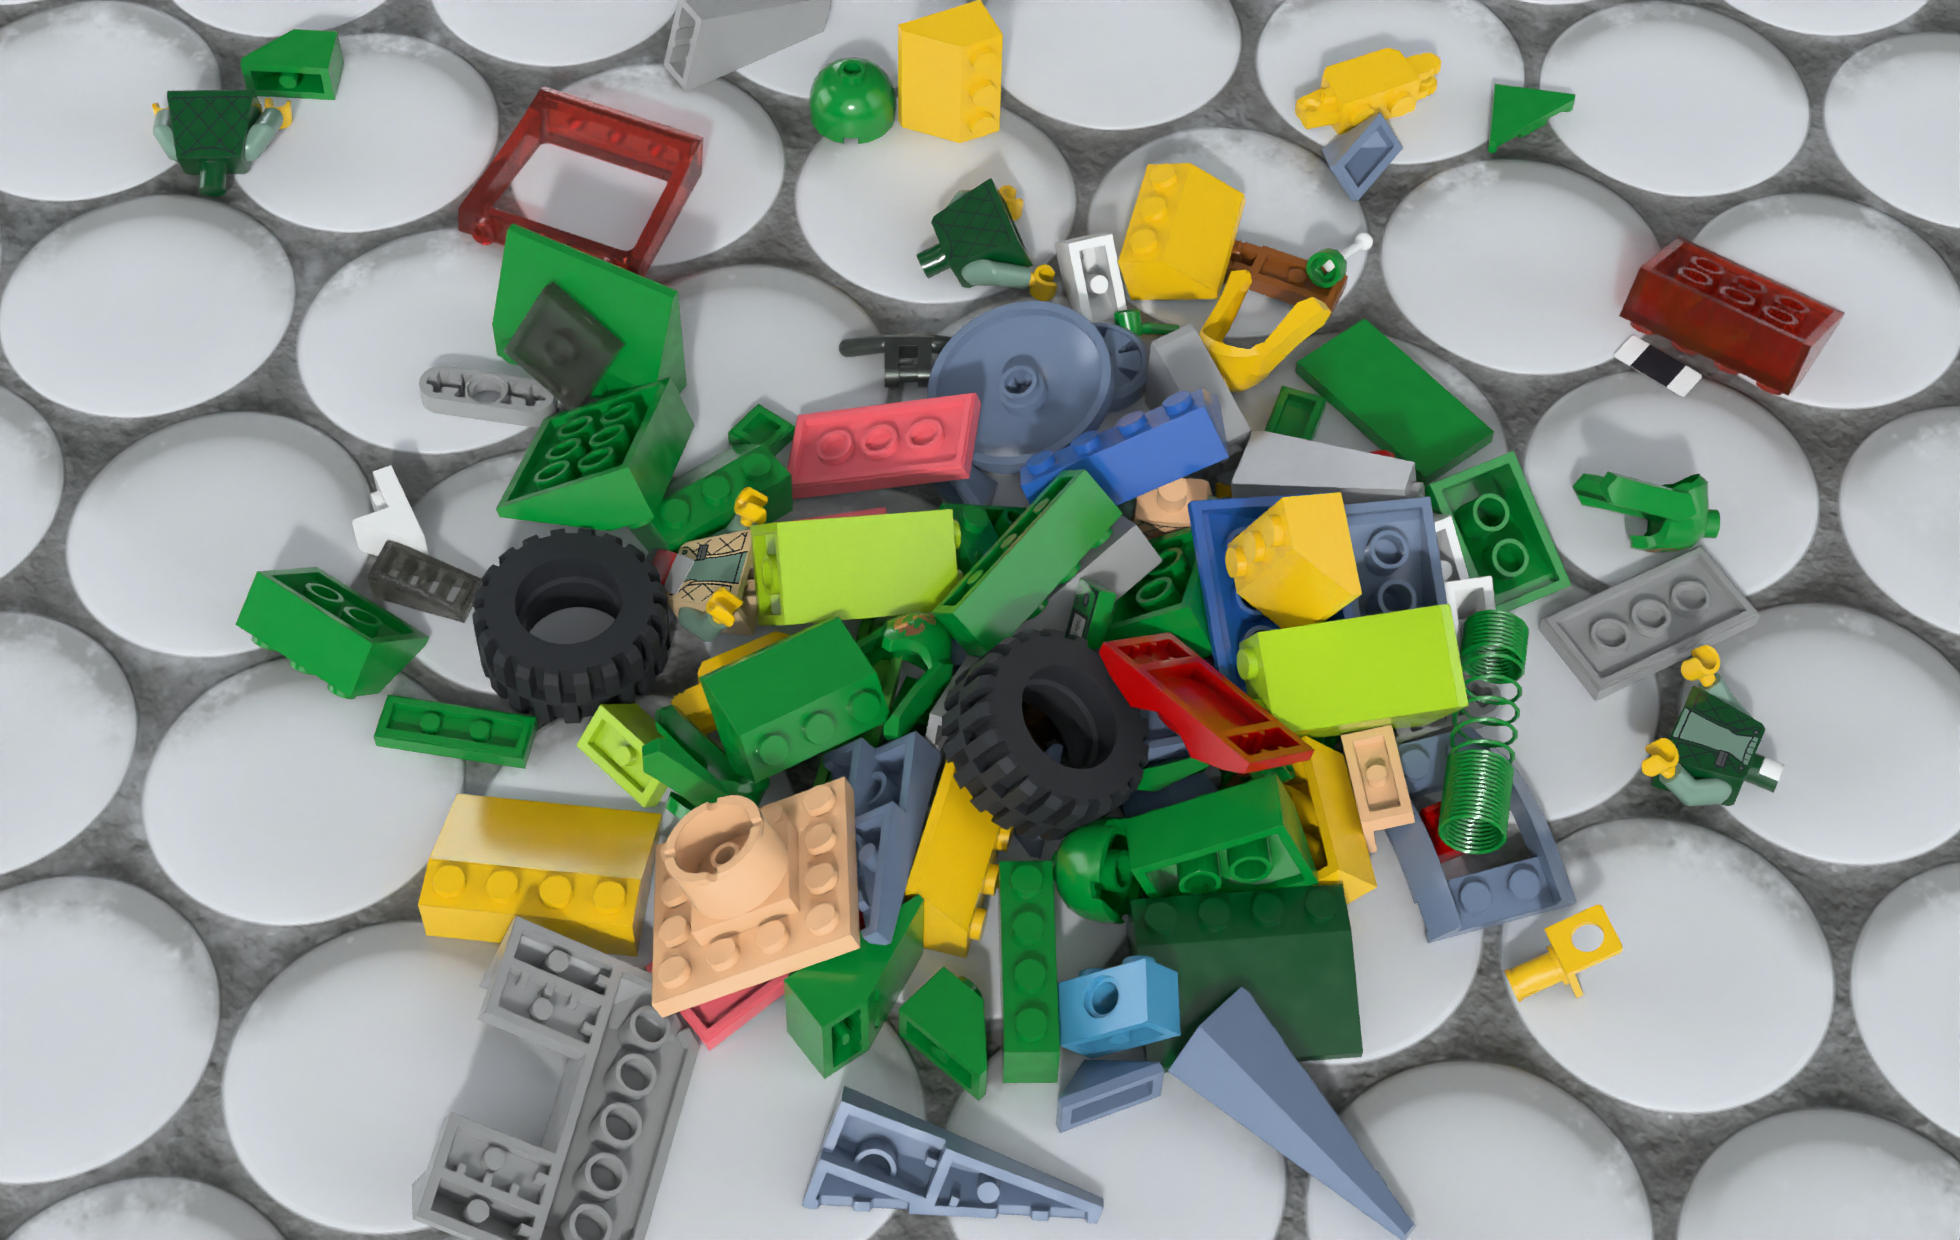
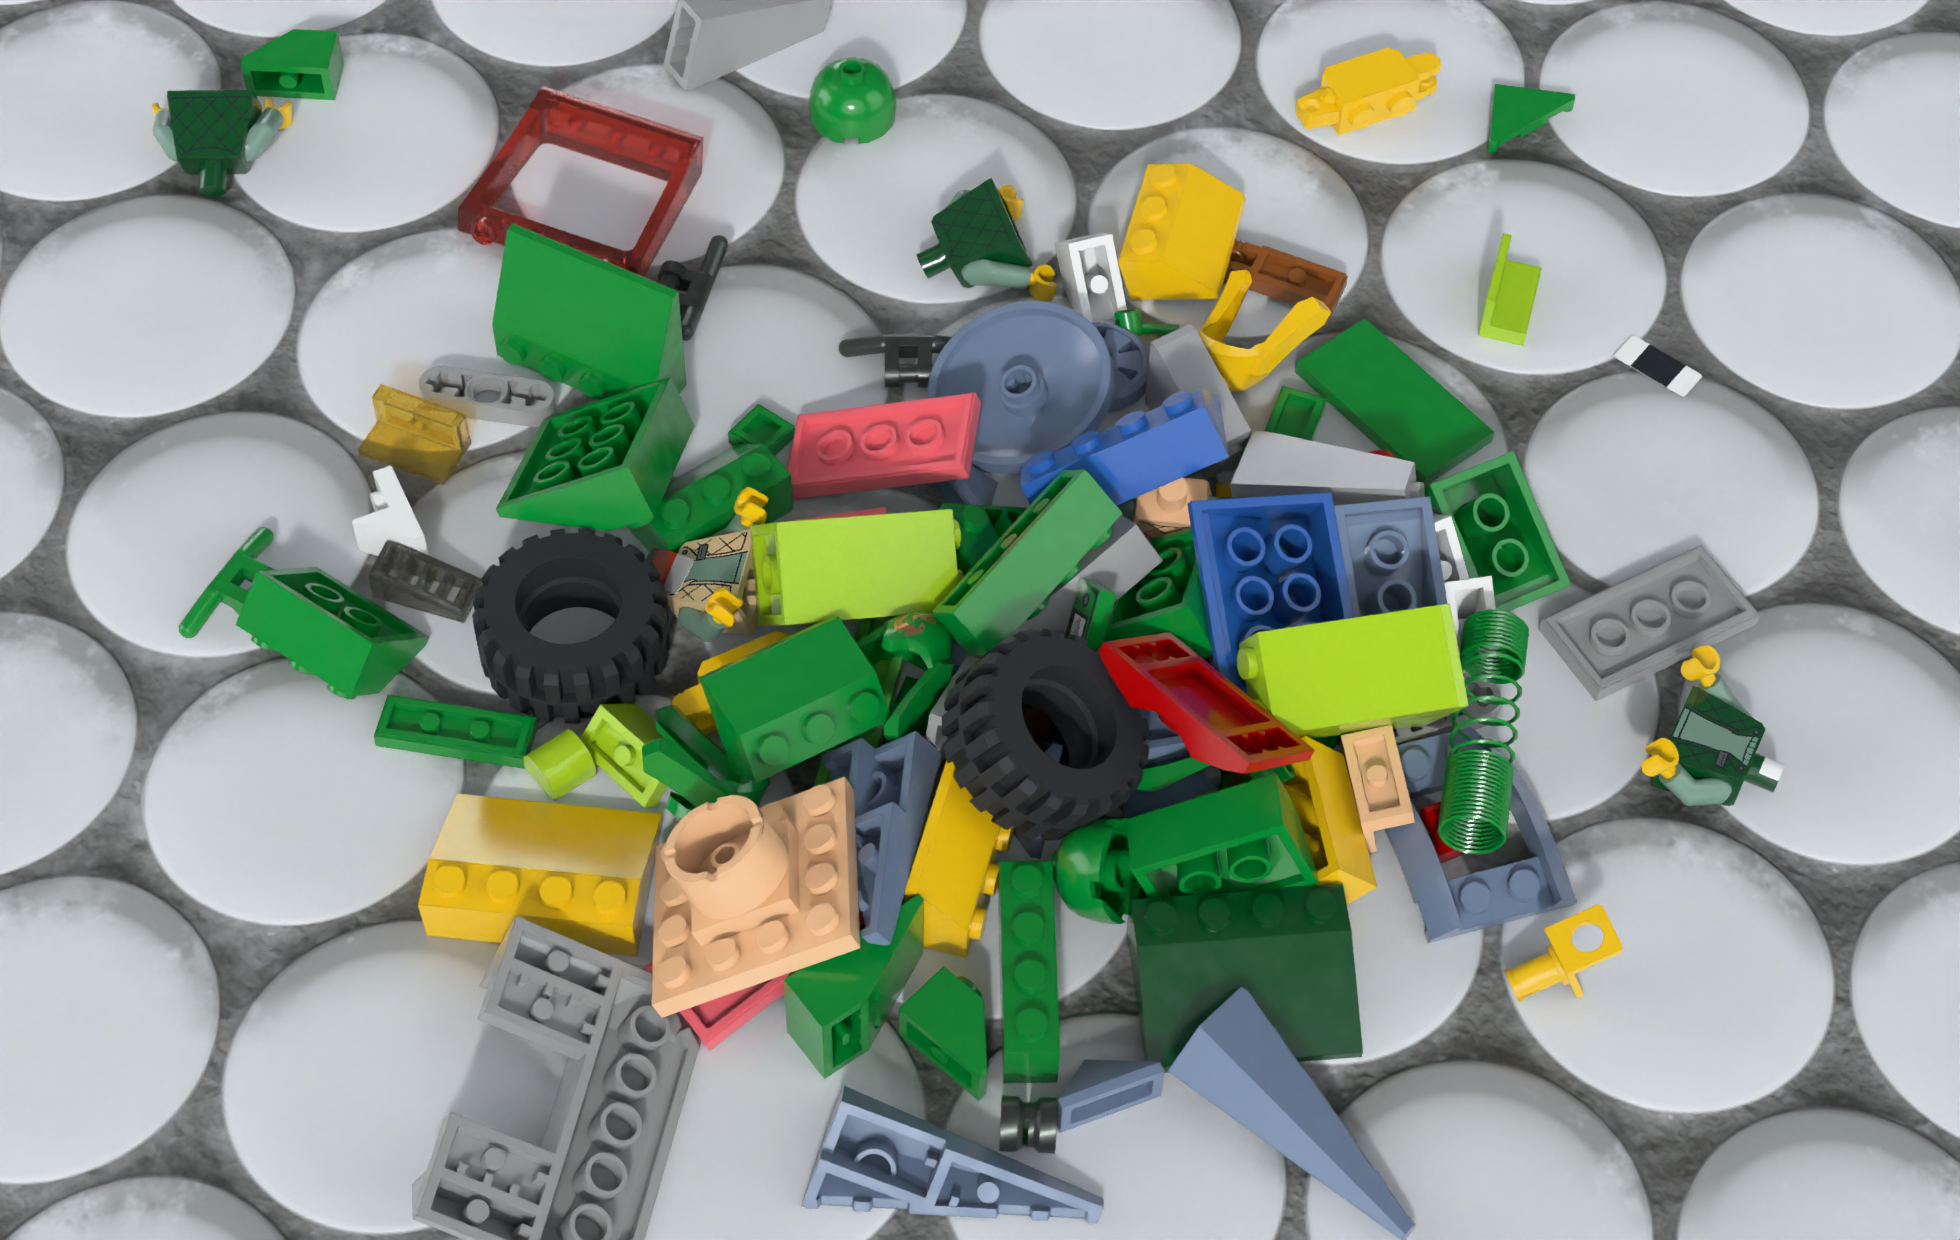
(226, 583): none -> green piece
(416, 435): none -> clear yellow panel
(560, 764): none -> lime brick
(563, 347): clear smoke tile -> none
(695, 283): none -> pearl dark grey piece
(950, 73): yellow slope -> none
(1041, 1124): none -> pearl dark grey wheel
(1118, 1007): dark azure brick -> none
(1296, 561): yellow slope -> none
(1334, 262): green hinge -> none
(1362, 155): sand blue slope -> none
(1509, 298): none -> lime panel
(1675, 512): green piece -> none
(1730, 315): clear red slope -> none

